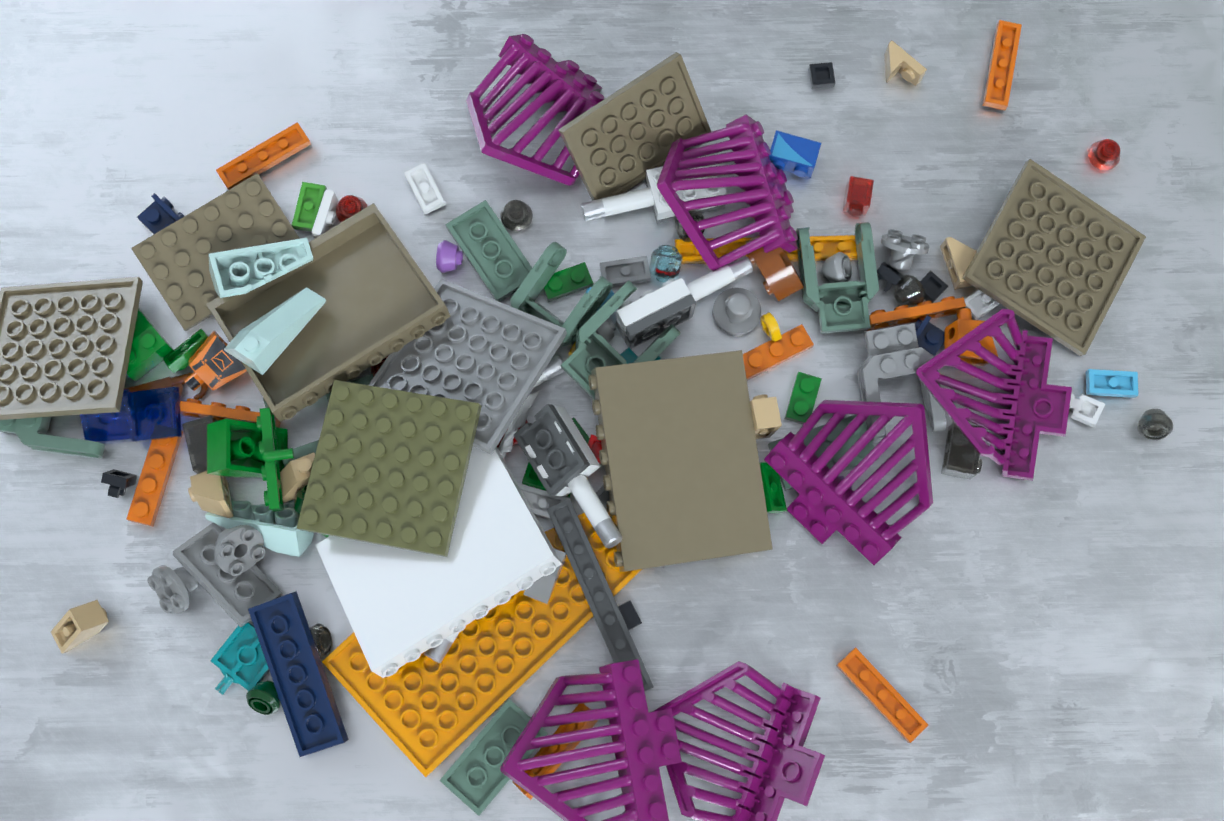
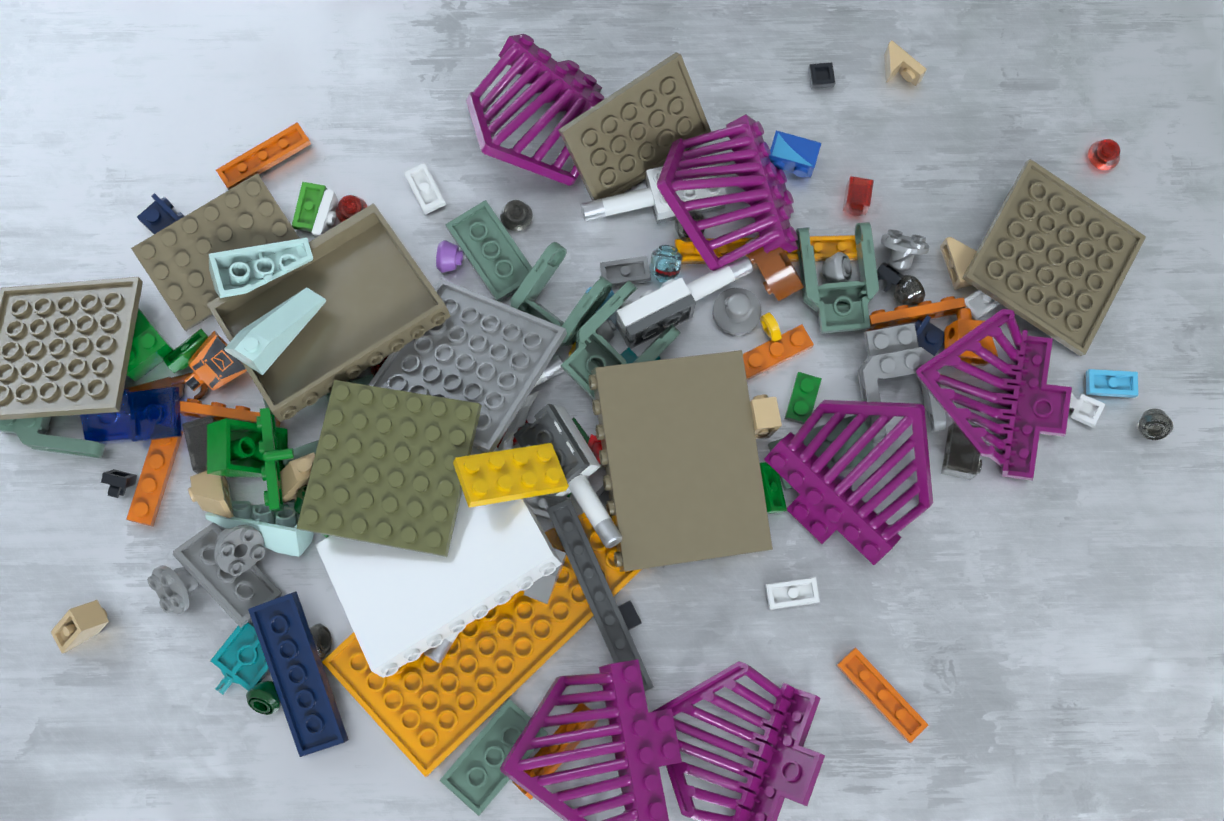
(510, 474): none -> yellow plate
(568, 282): green plate -> none
(792, 593): none -> white plate
(933, 286): black tile -> none
(1002, 65): orange plate -> none

